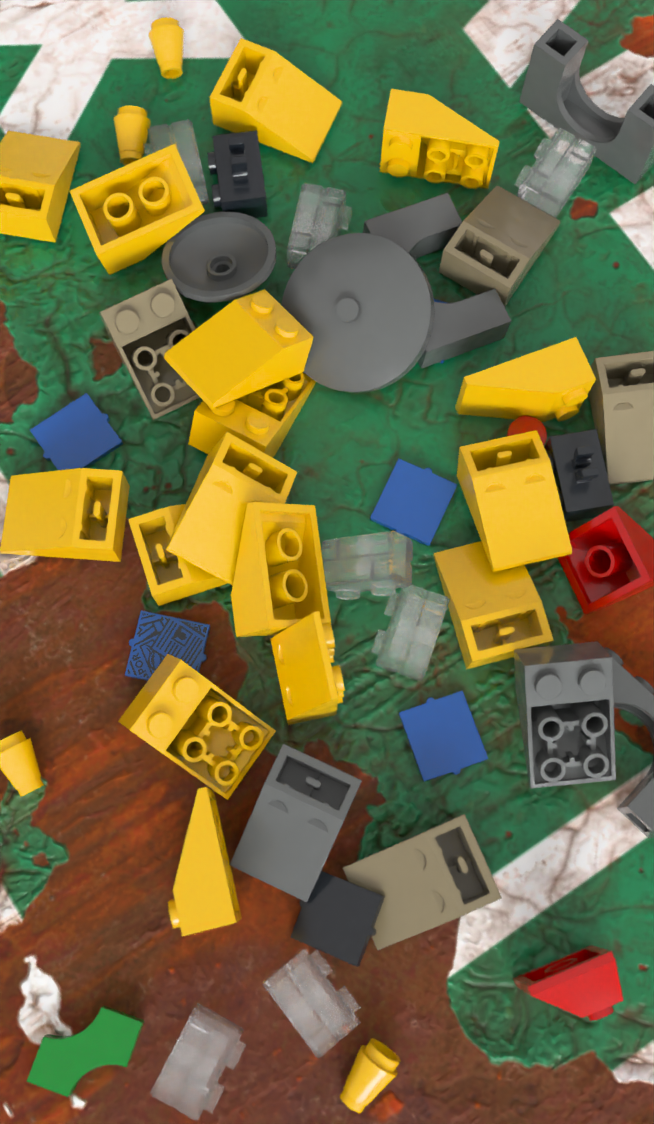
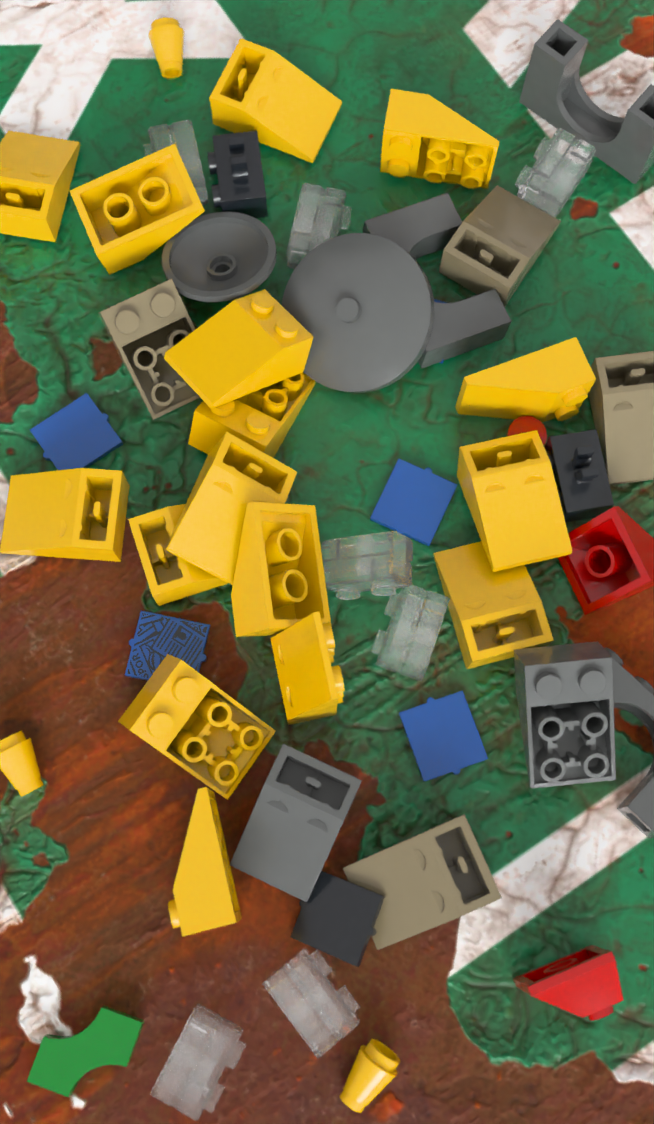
(131, 133): yellow cone -> none

